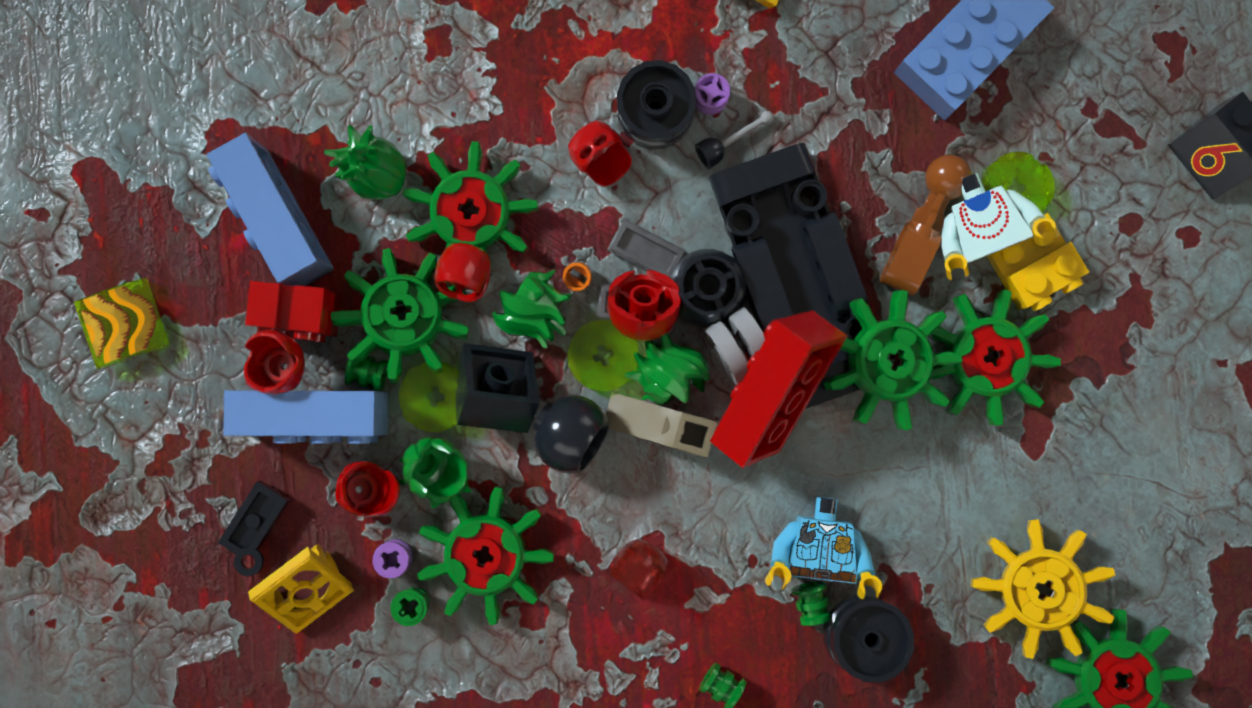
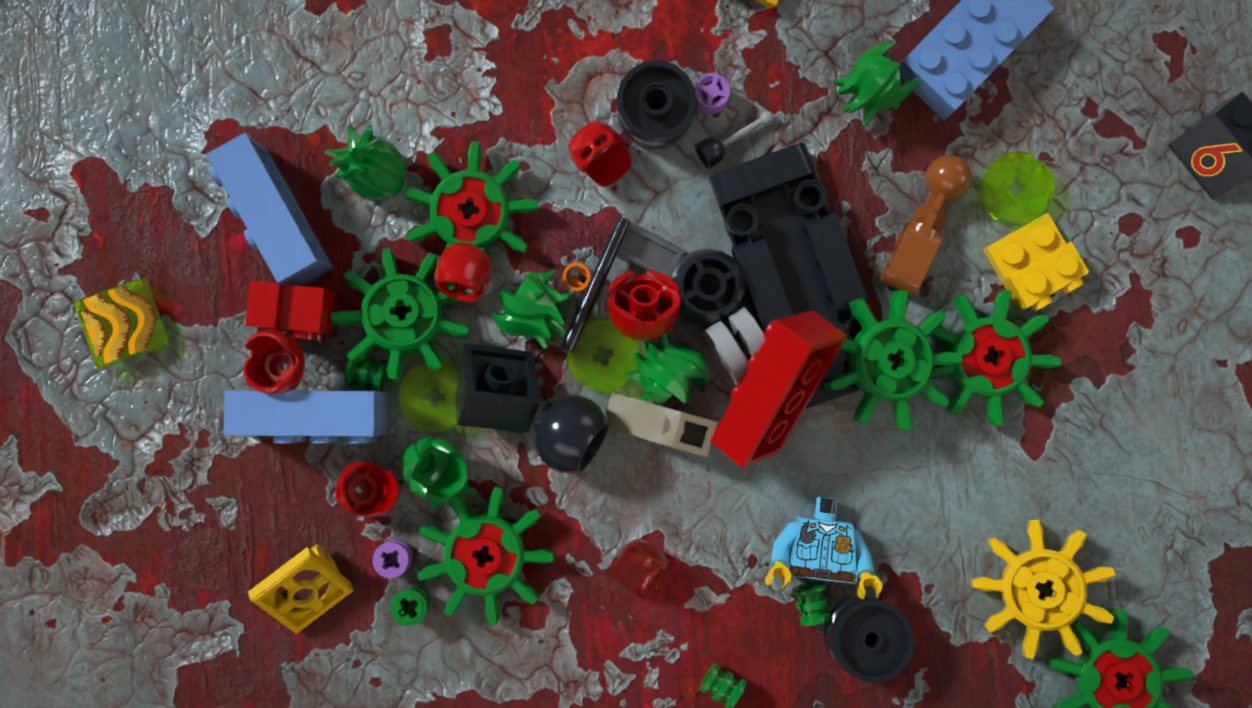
(253, 525): black hinge -> none
(595, 284): none -> black bar
(875, 83): none -> green hair
(989, 224): light aqua torso -> none

